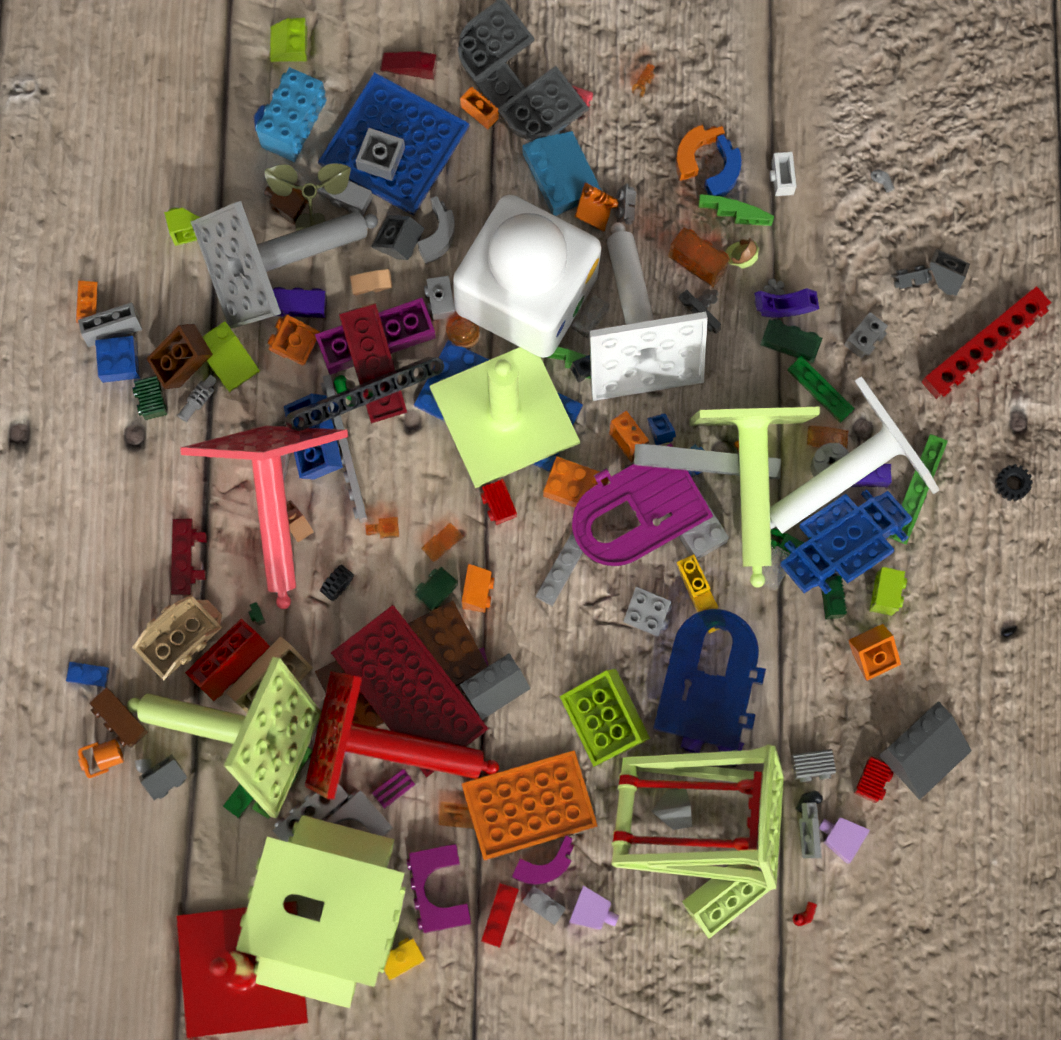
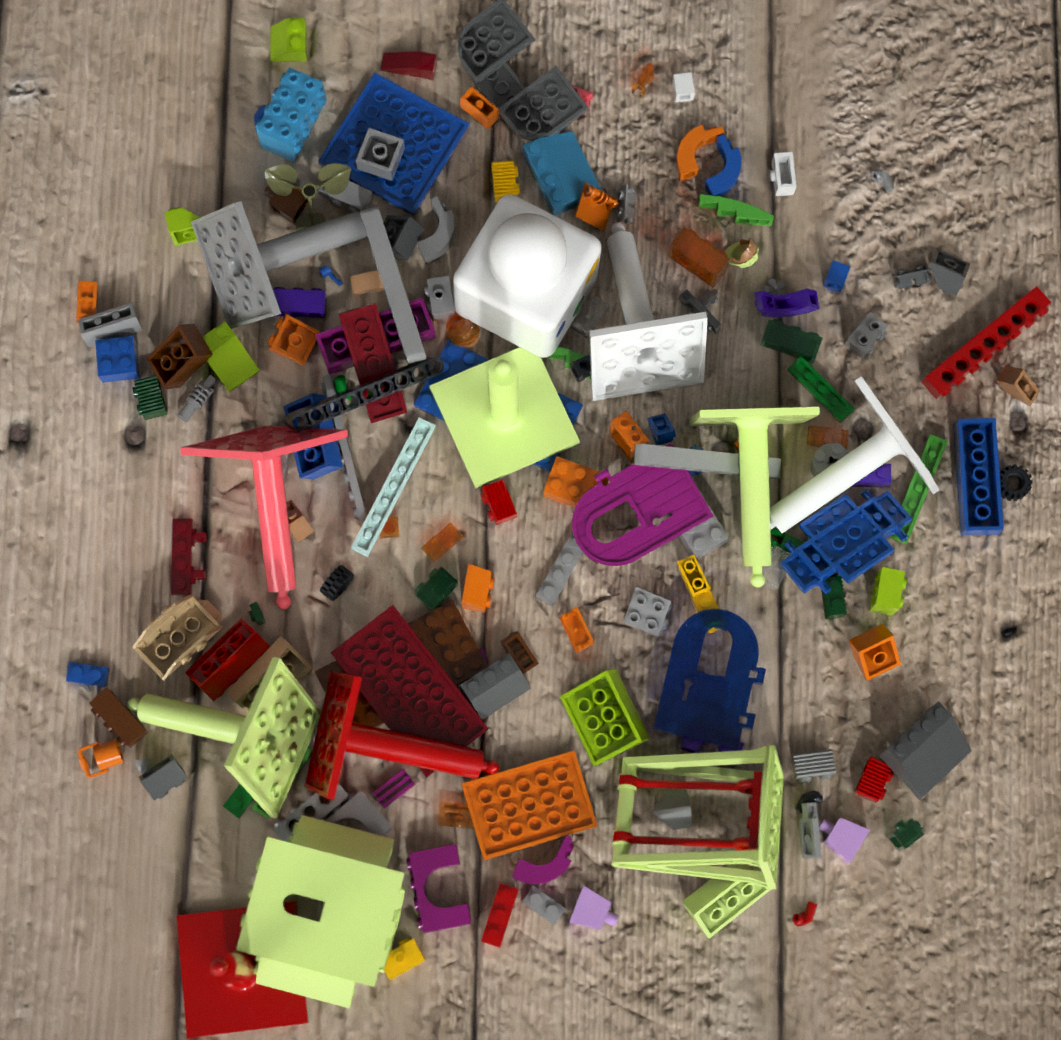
(325, 271): none -> blue hand
(393, 285): none -> light grey beam
(393, 487): none -> light aqua plate
(504, 179): none -> yellow brick
(515, 635): none -> reddish brown slope
(576, 630): none -> orange hinge
(683, 86): none -> white brick
(836, 276): none -> blue brick
(905, 834): none -> clear green brick
(978, 476): none -> blue brick
(1018, 384): none -> medium nougat slope

